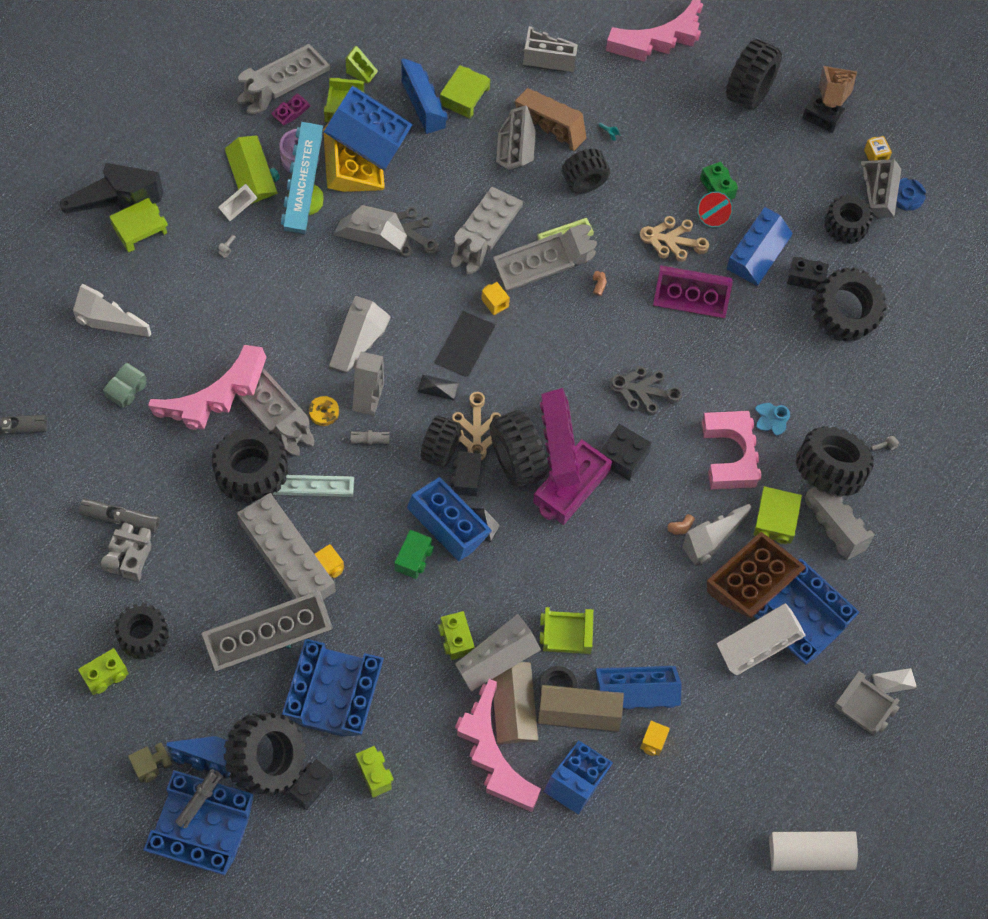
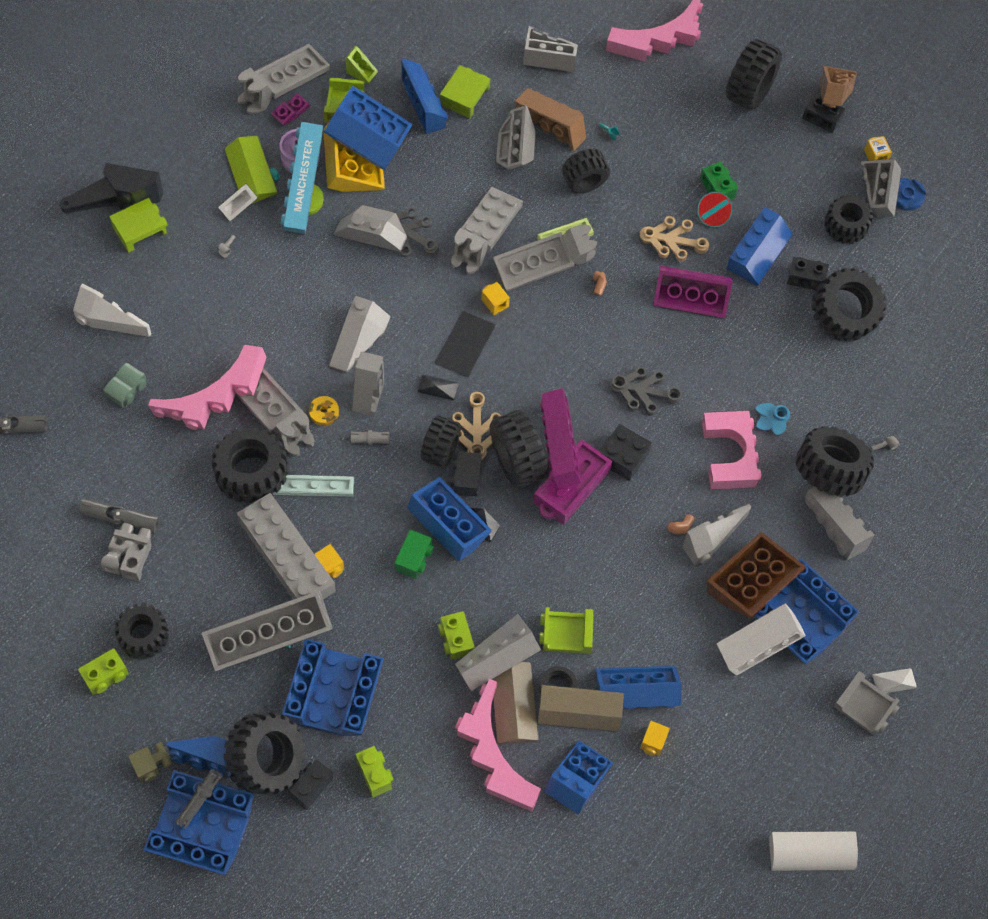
(778, 514): lime panel -> none

